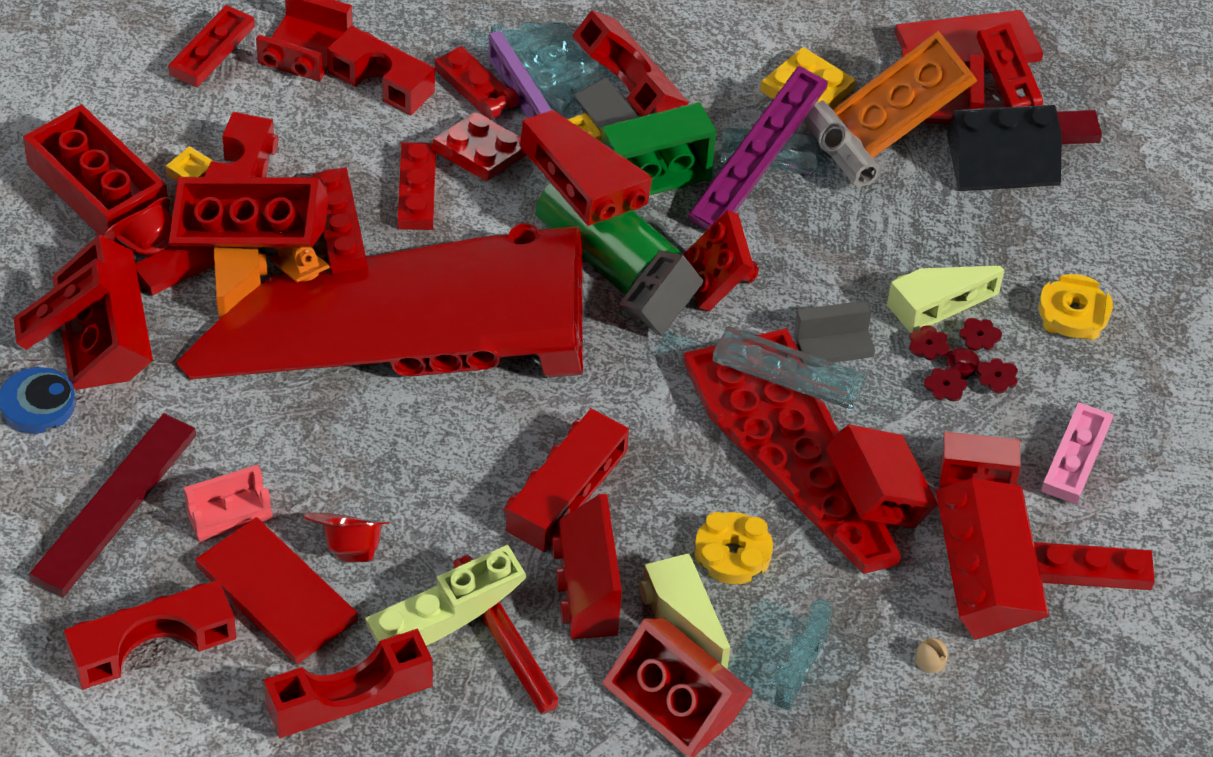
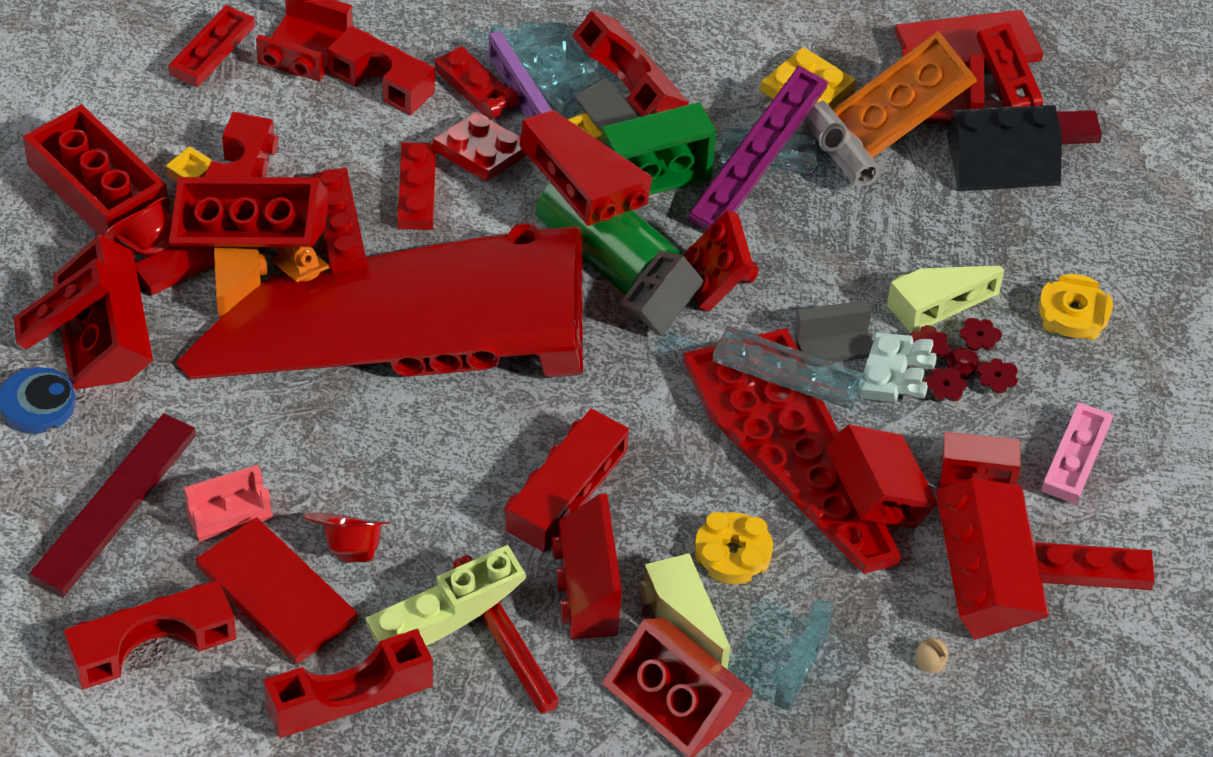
(888, 364): none -> light aqua plate

